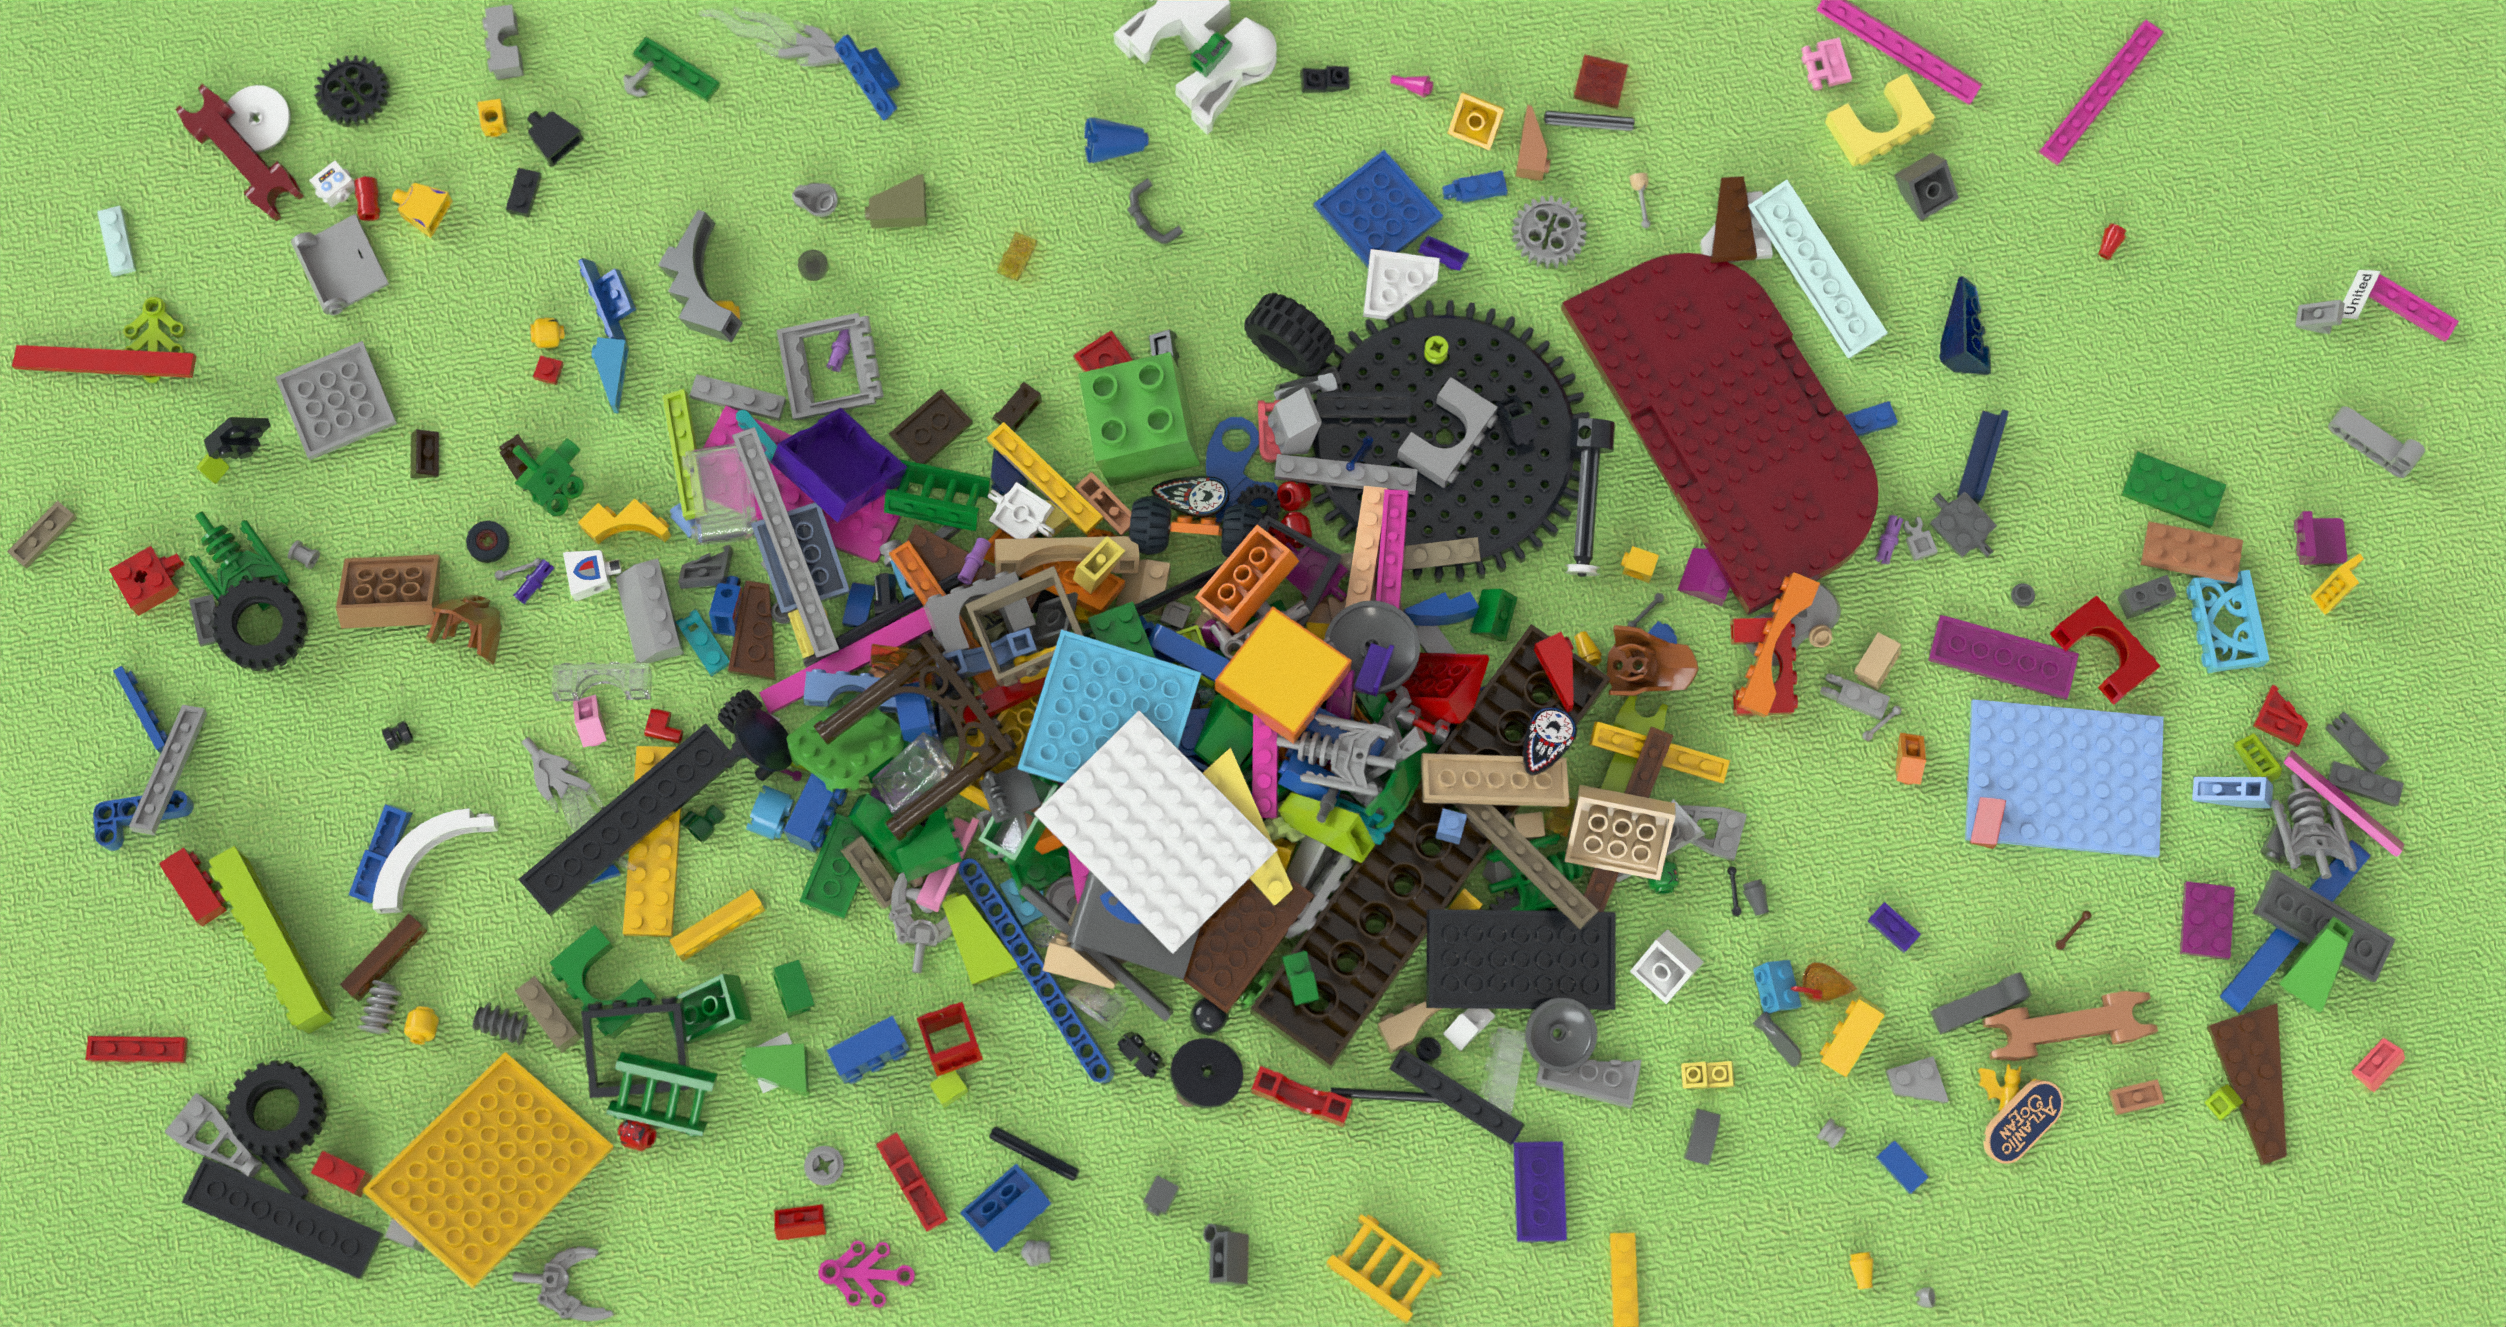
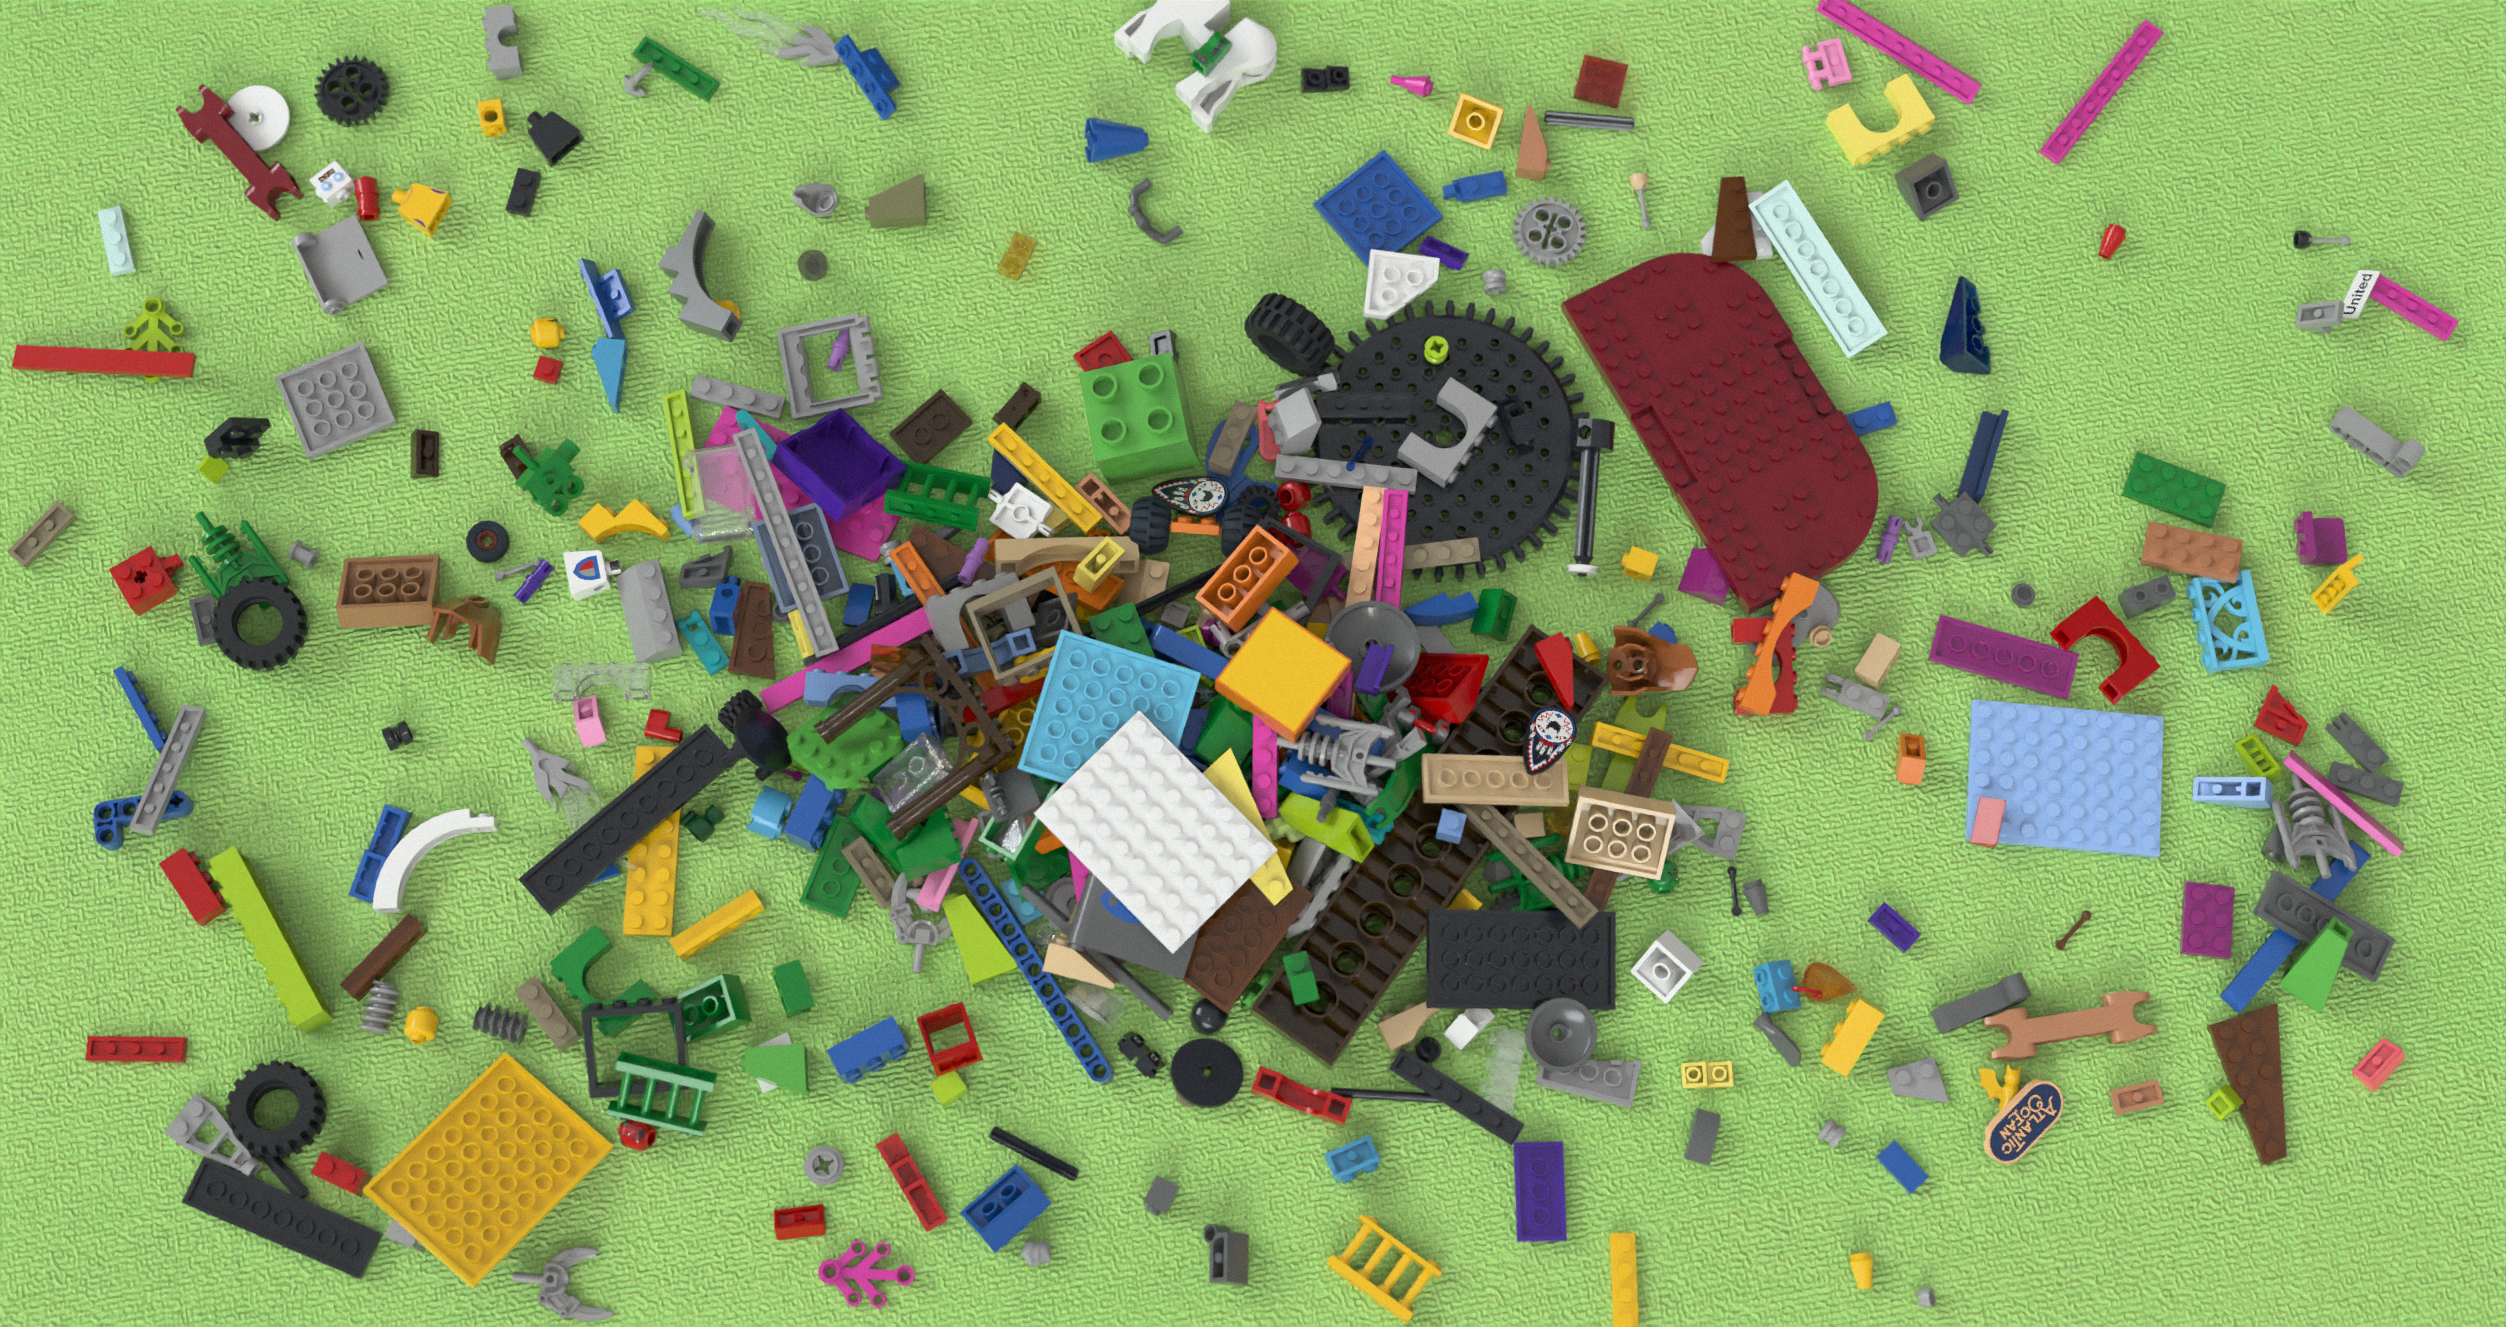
(1235, 431): none -> dark tan arch
(1352, 1159): none -> dark azure bracket
(1494, 282): none -> light grey wheel
(1578, 763): none -> neon yellow wing
(2304, 239): none -> hinge

